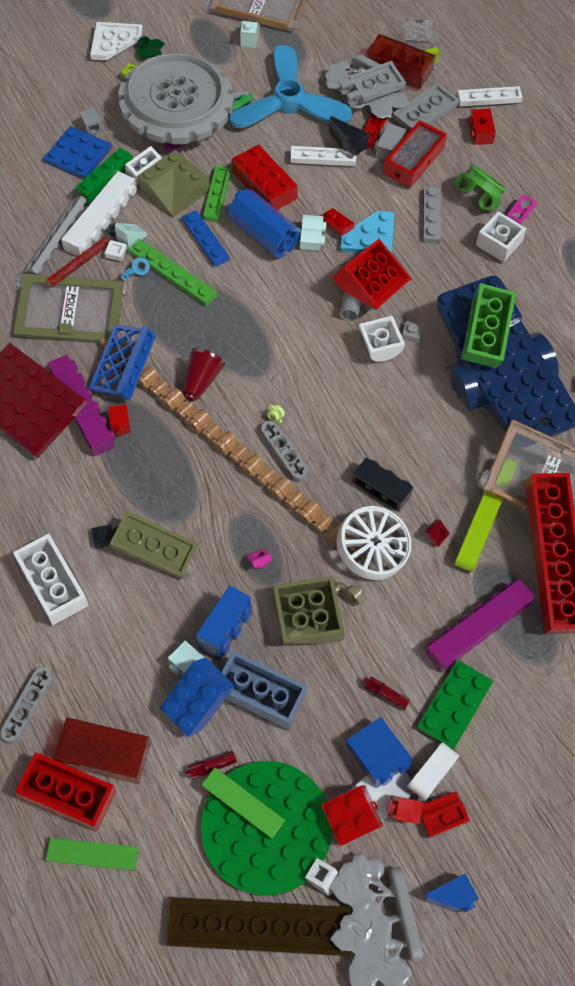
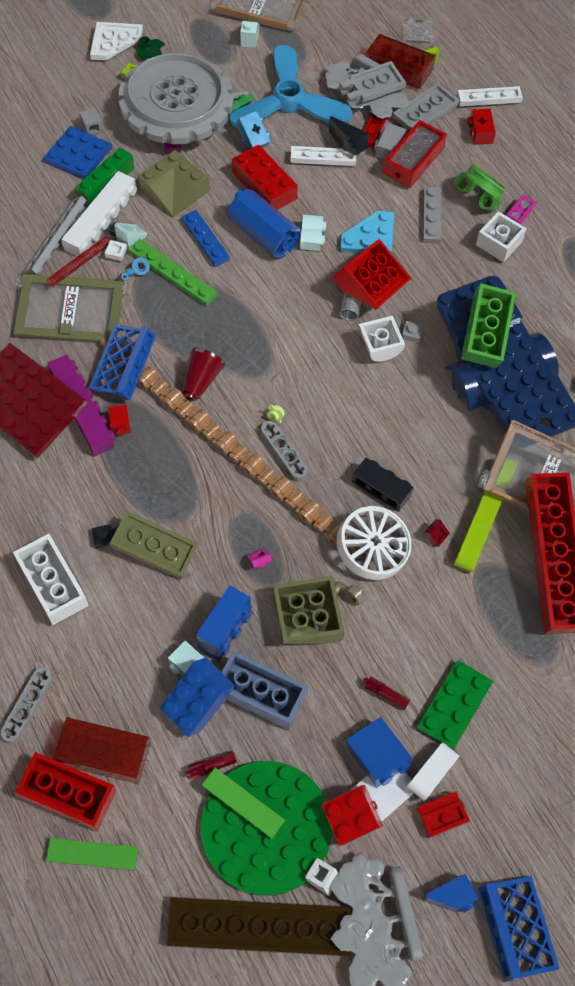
(141, 163): white brick -> none
(217, 194): bright green tile -> none
(247, 126): none -> dark azure brick
(337, 222): red plate -> none
(404, 809): red brick -> none
(480, 625): magenta brick -> none
(502, 937): none -> blue fence

